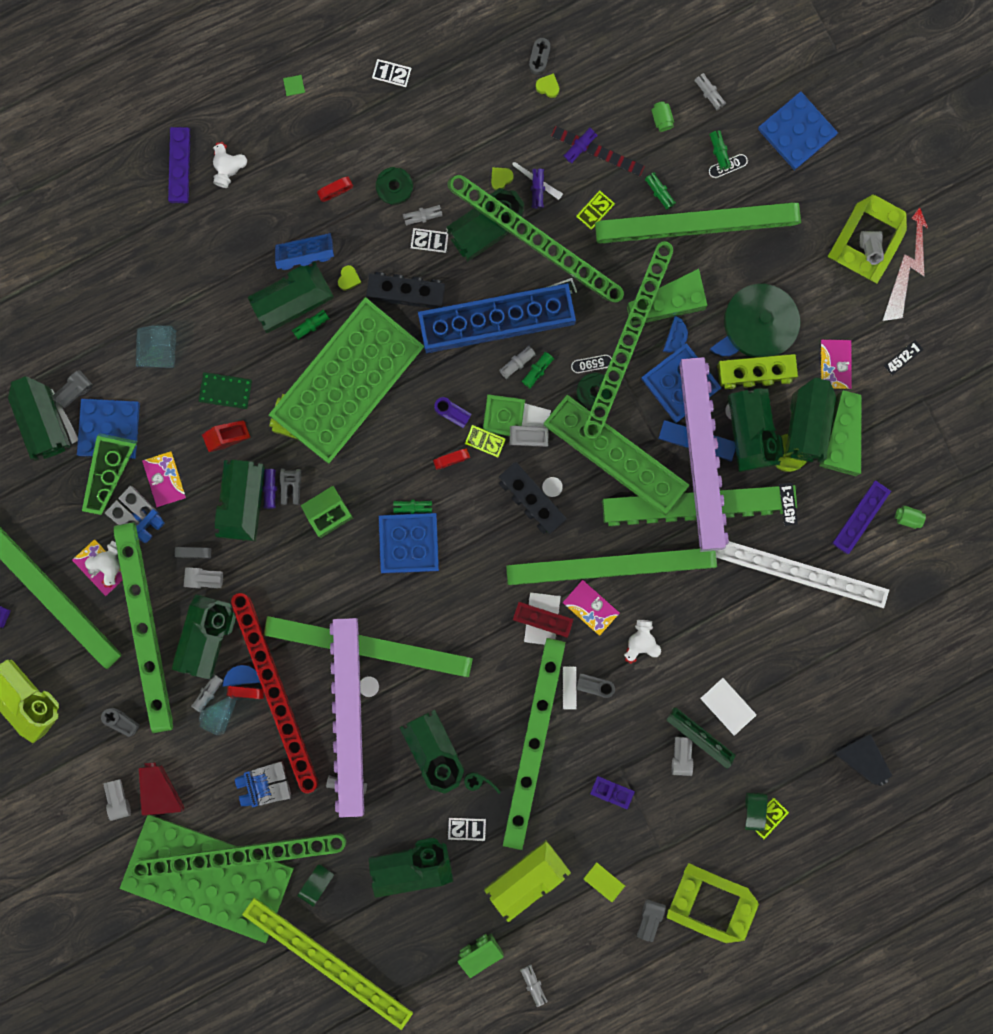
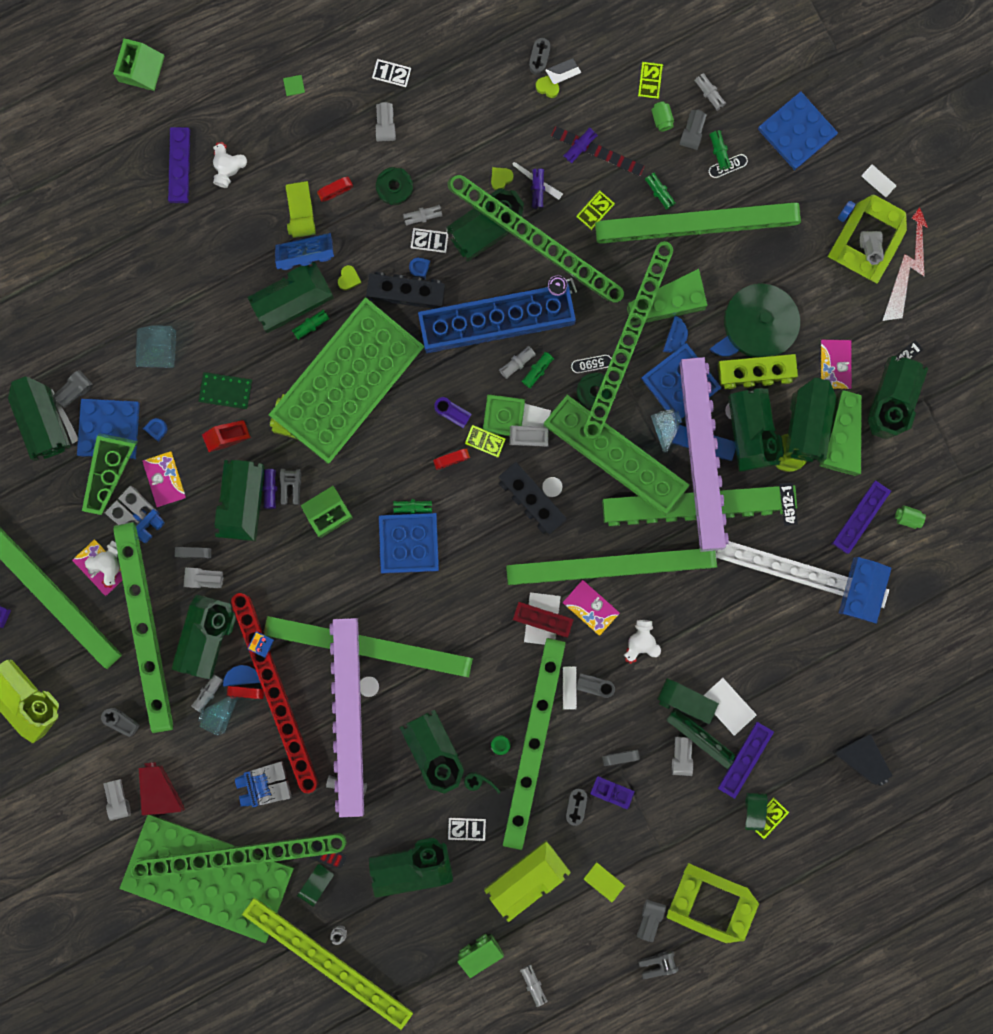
(138, 65): none -> bright green slope
(156, 428): none -> blue tile
(260, 644): none -> blue tile
(300, 210): none -> lime door
(335, 859): none -> black sticker
(341, 934): none -> light grey pin
(385, 127): none -> light grey piece
(419, 267): none -> blue tile
(500, 745): none -> green tile
(557, 285): none -> black tile
(563, 71): none -> sticker
(581, 807): none -> dark grey beam
(621, 757): none -> dark grey beam
(650, 80): none -> clear neon green sticker
(660, 959): none -> dark grey piece
(666, 427): none -> clear light blue slope
(687, 700): none -> dark green door
(692, 134): none -> dark grey piece
(745, 760): none -> dark purple plate
(846, 211): none -> blue tile
(865, 589): none -> blue slope
(878, 180): none -> white sticker
(896, 397): none -> dark green brick

